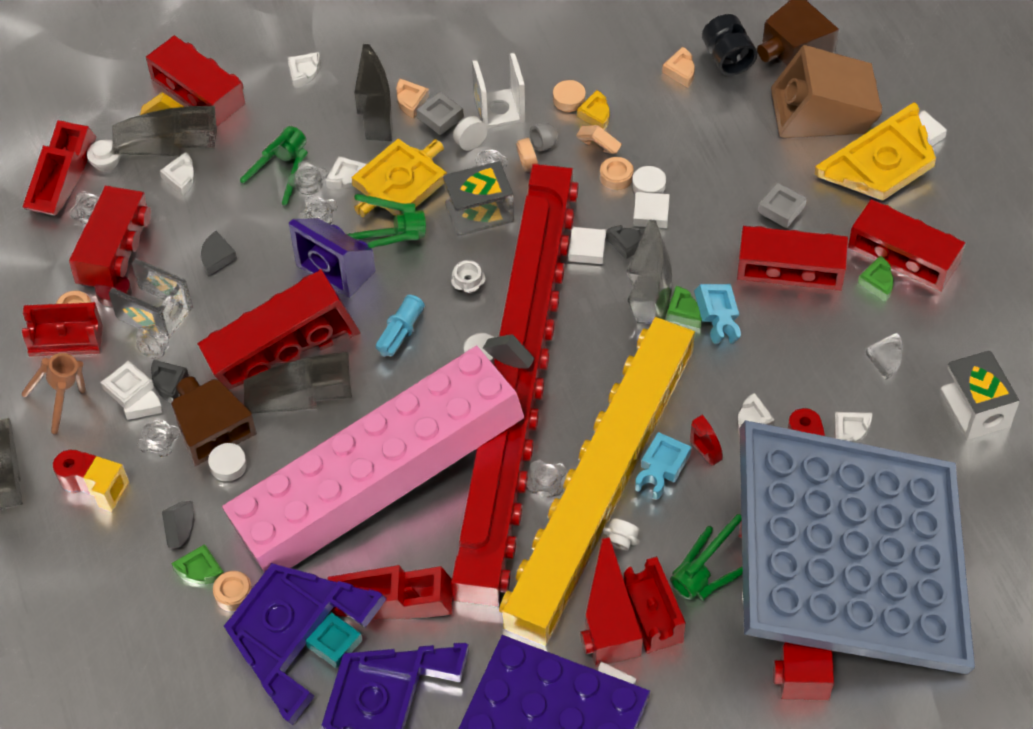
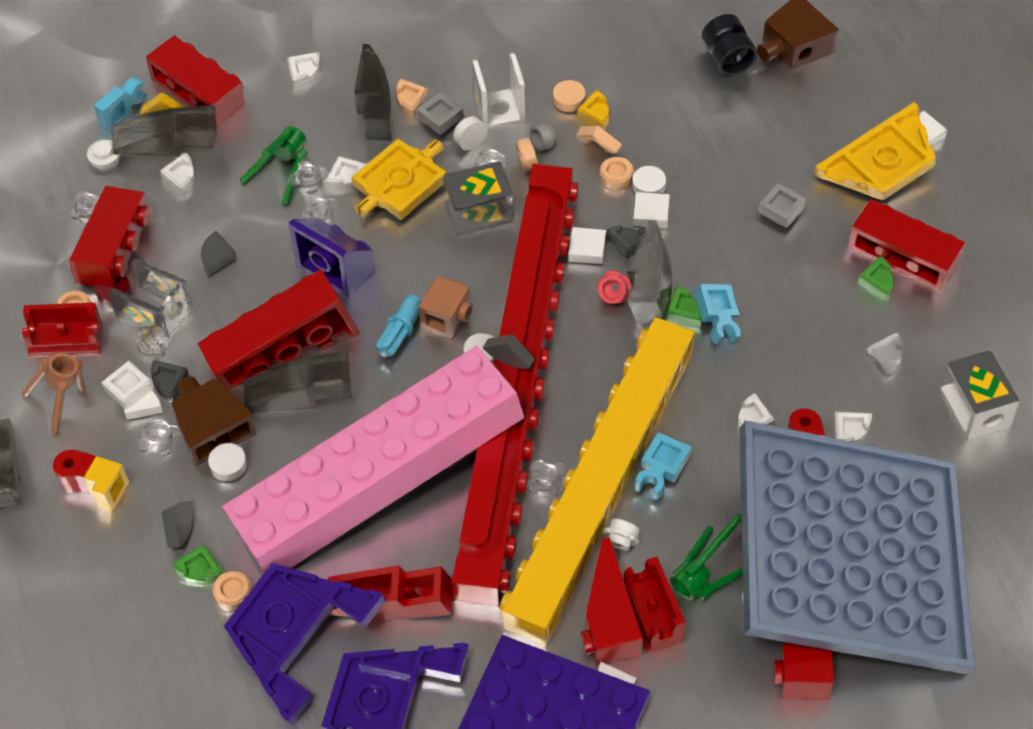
(59, 168): red slope -> none
(117, 103): none -> medium azure plate
(333, 639): teal plate -> none
(407, 225): green plant -> none
(445, 307): none -> nougat brick
(465, 270): white plate -> none
(605, 291): none -> coral plate
(680, 67): light nougat tile -> none
(705, 440): red tile -> none
(792, 258): red brick -> none
(825, 95): medium nougat slope -> none

